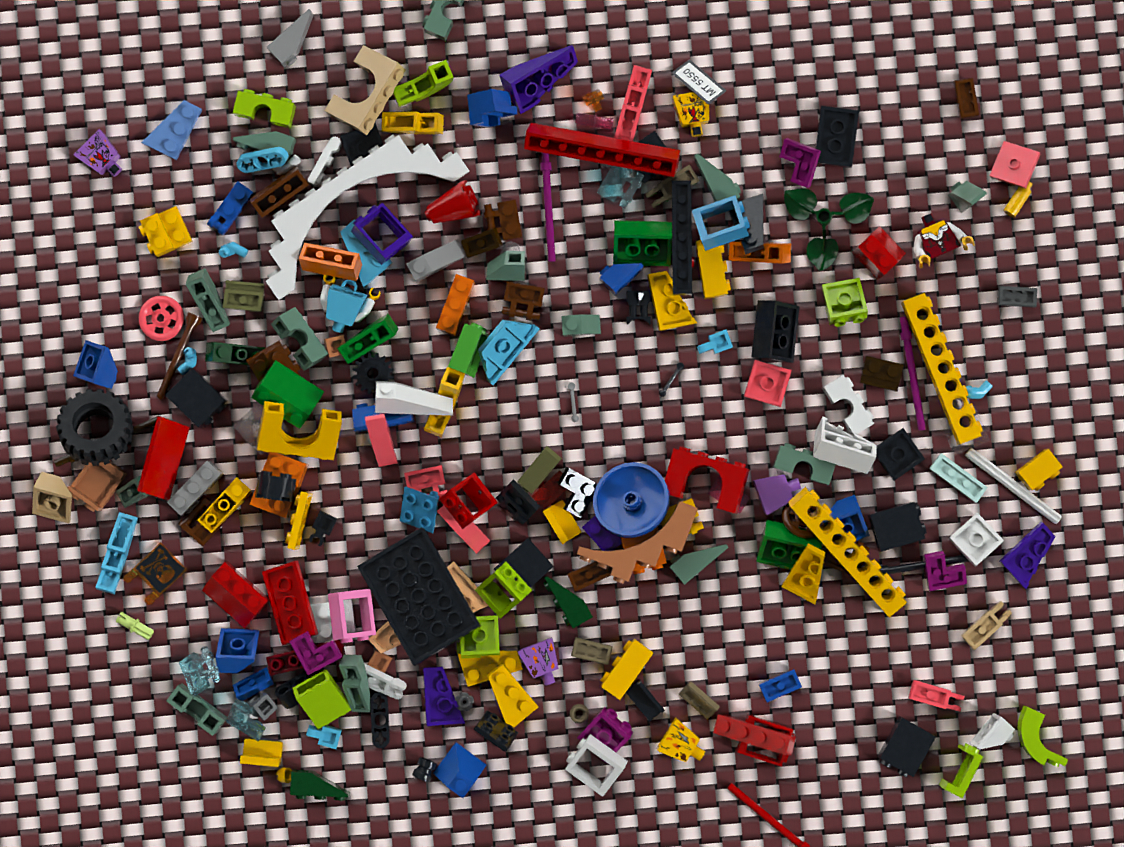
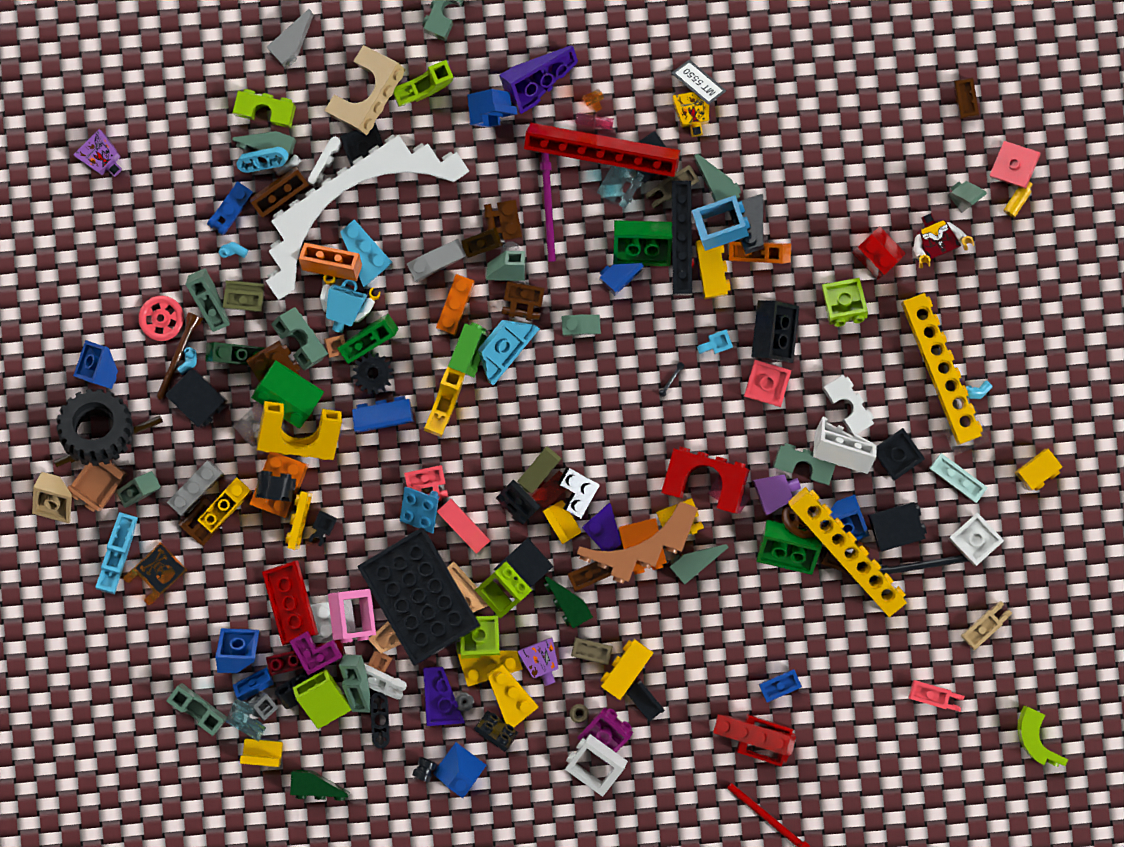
(134, 626): yellowish green axle -> none
(163, 458): red tile -> none
(165, 231): yellow plate -> none
(174, 130): medium blue wing -> none
(194, 672): clear light blue plate -> none
(235, 594): red slope -> none
(284, 775): yellow hinge -> none
(327, 736): medium azure plate -> none
(381, 440): coral slope -> none
(394, 225): dark purple window -> none
(404, 399): white wedge -> none
(412, 122): yellow slope -> none
(453, 205): red cone -> none
(471, 486): red window -> none
(571, 386): light grey hinge -> none
(631, 500): blue dish -> none
(633, 103): coral slope -> none
(641, 299): black piece -> none
(668, 308): yellow wing -> none
(680, 742): yellow torso -> none
(699, 700): dark tan plate -> none
(802, 202): dark green plant -> none
(805, 159): magenta plate -> none
(806, 574): yellow wing -> none
(837, 136): black plate -> none
(881, 373): dark brown plate -> none
(906, 336): magenta bar -> none
(906, 747): black brick -> none
(941, 576): magenta plate -> none
(964, 773): lime panel -> none
(993, 733): white slope -> none
(1013, 486): white axle -> none
(1017, 296): dark grey plate -> none
(1027, 554): dark purple wing -> none

